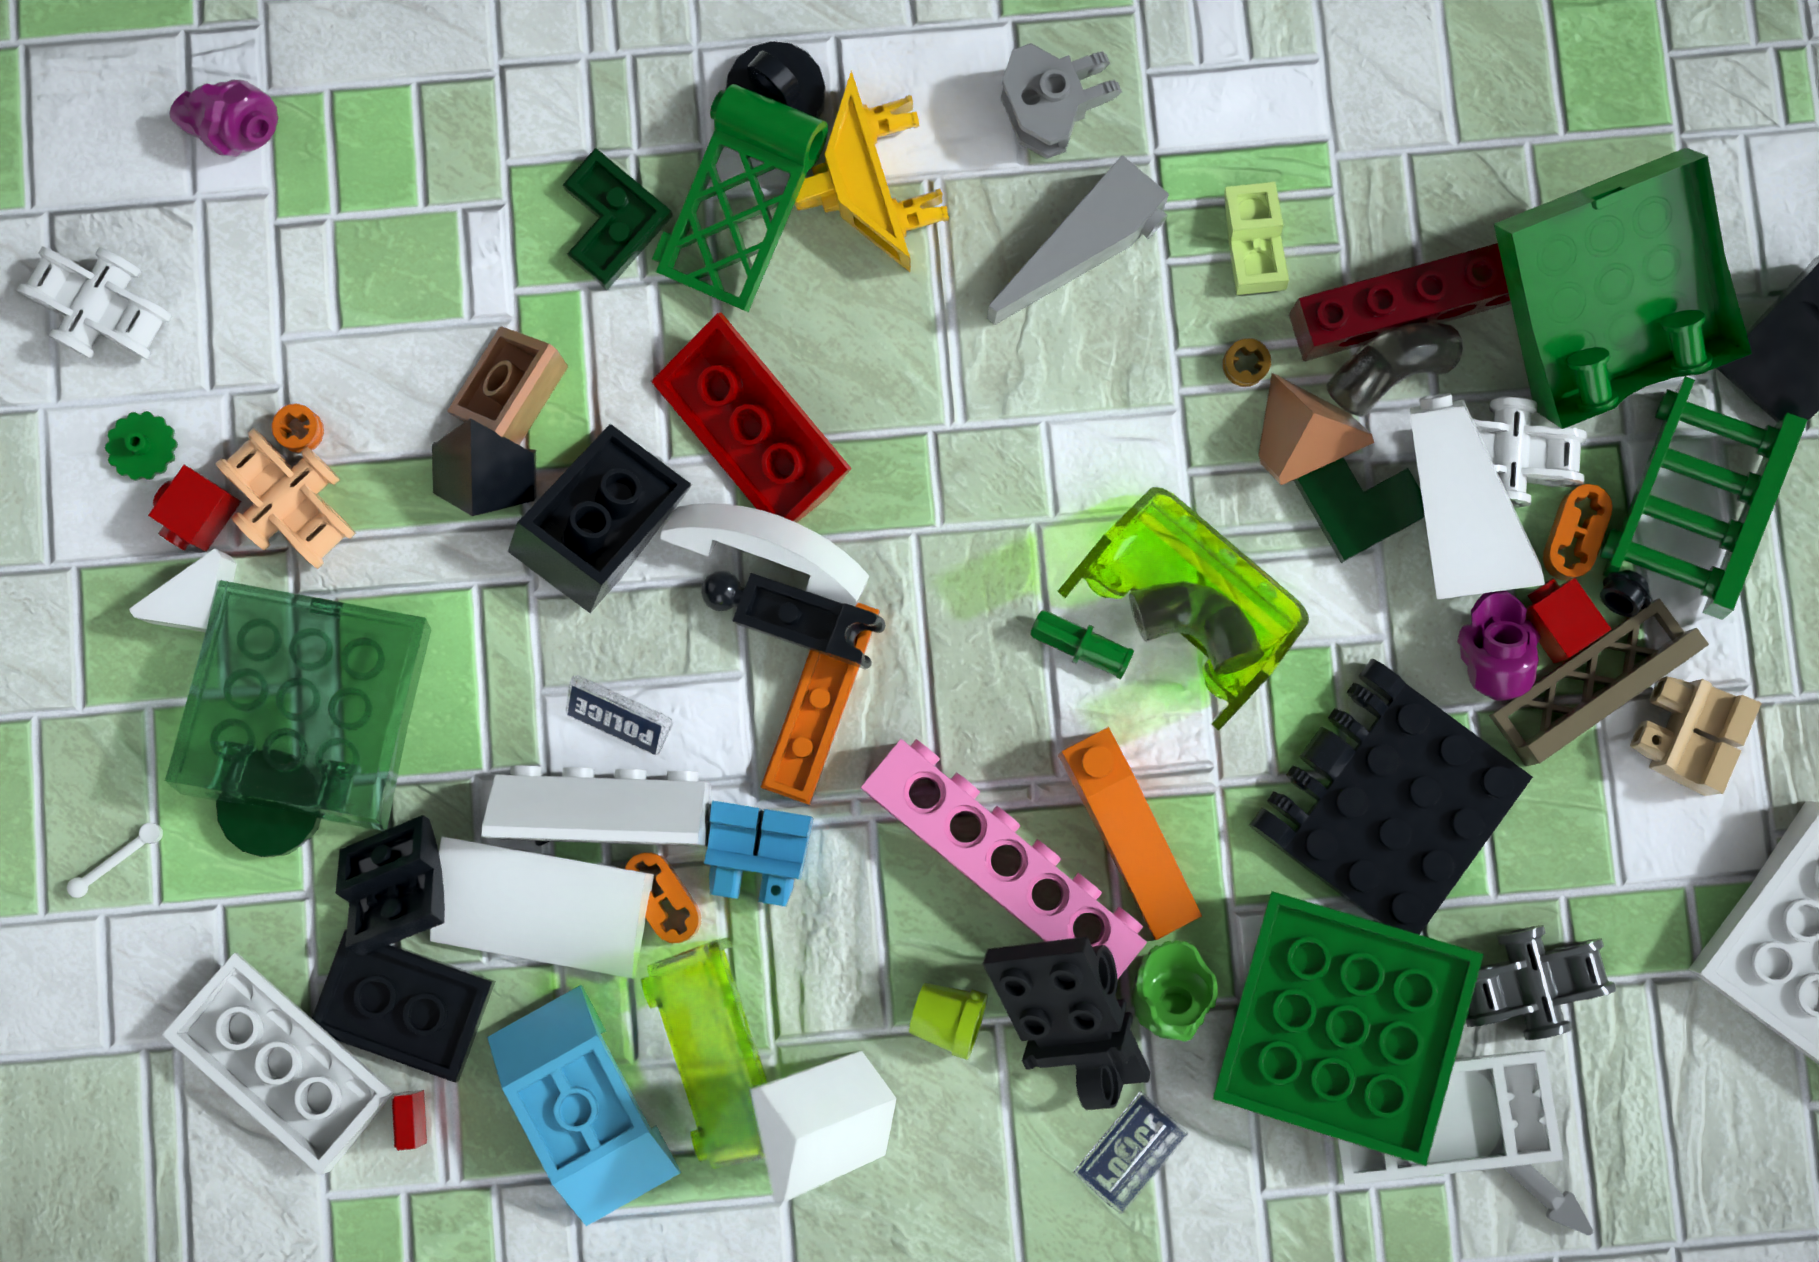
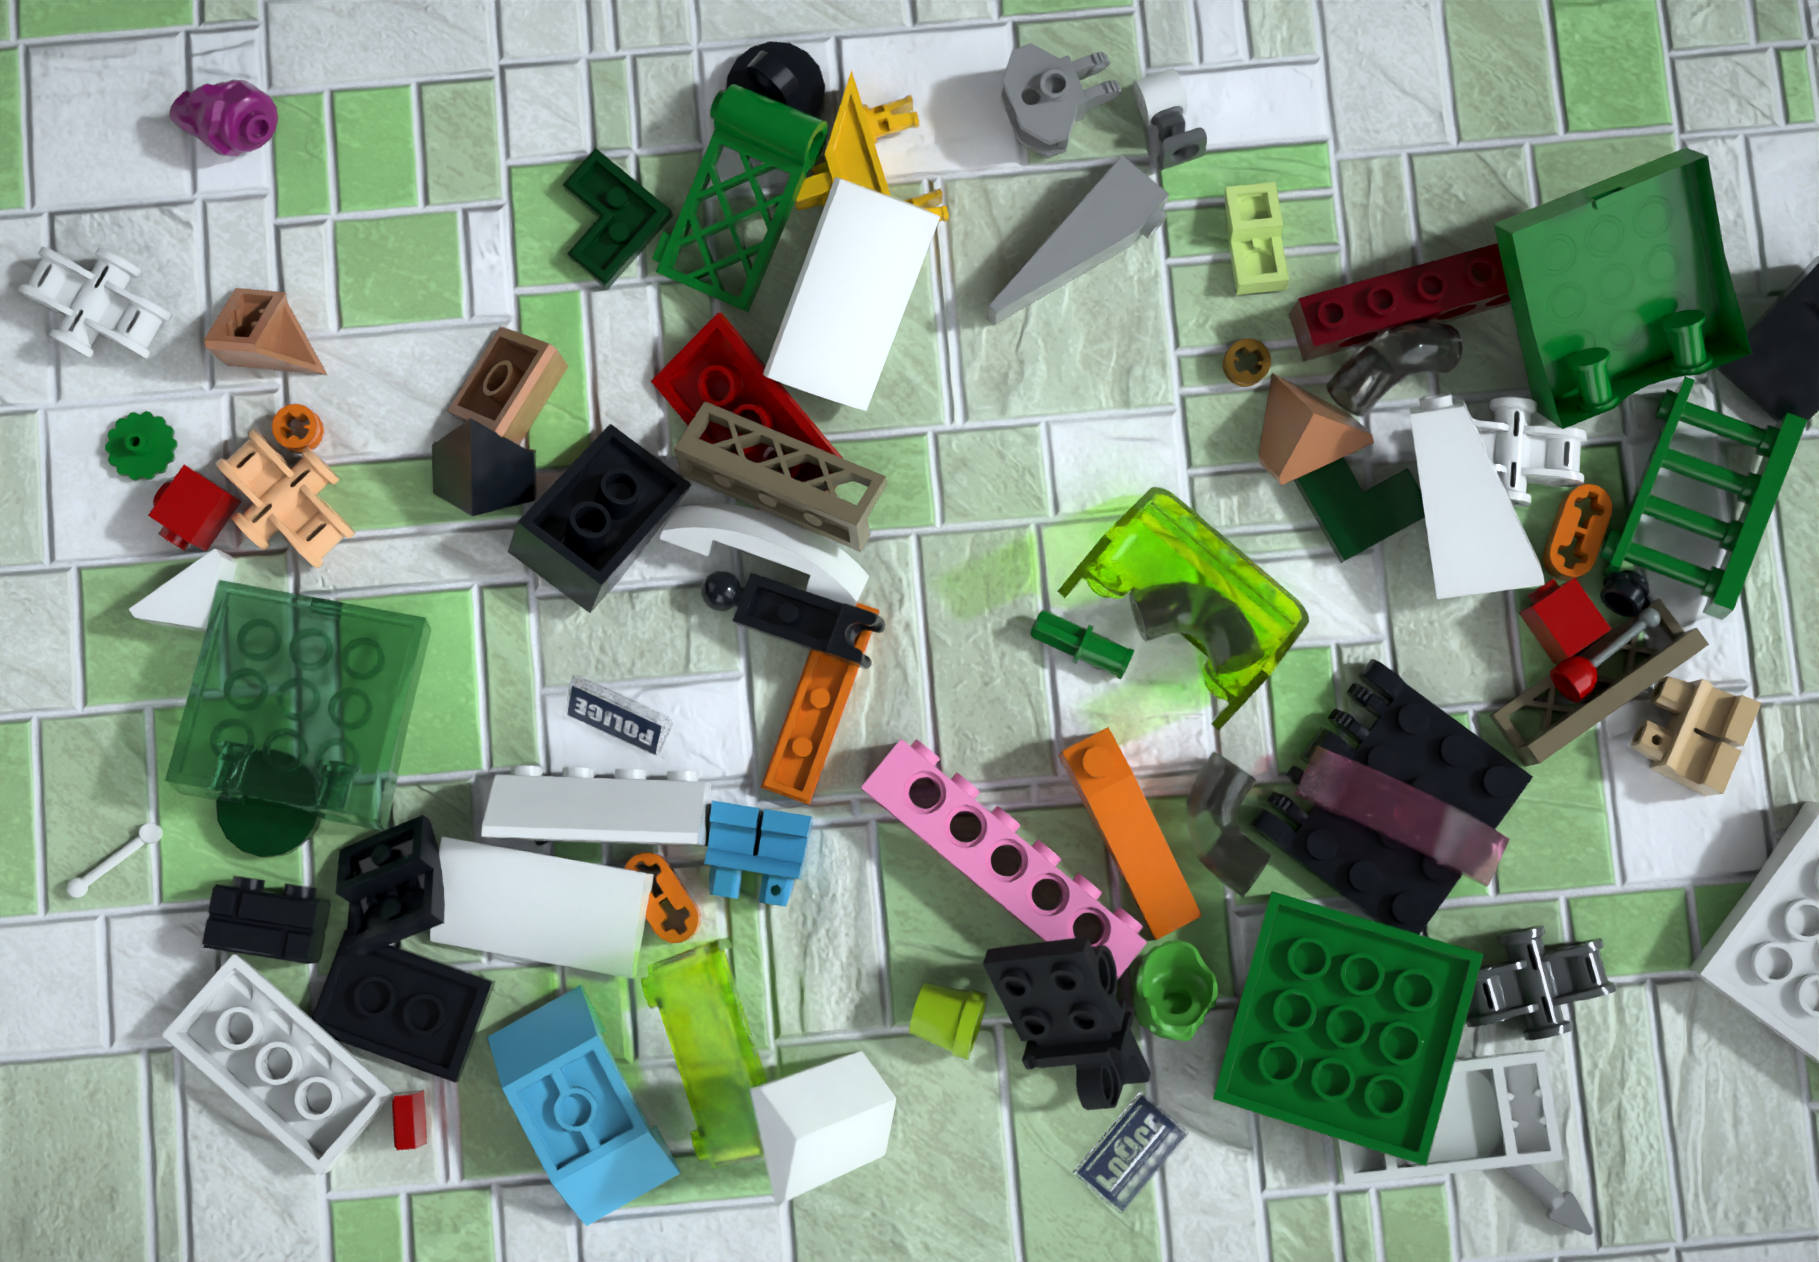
(261, 333): none -> nougat slope
(267, 922): none -> black brick
(776, 492): none -> dark tan fence
(851, 294): none -> white slope
(1163, 103): none -> leg
(1215, 825): none -> clear smoke cylinder
(1403, 814): none -> clear pink slope
(1500, 647): magenta head -> none
(1578, 675): none -> red hinge

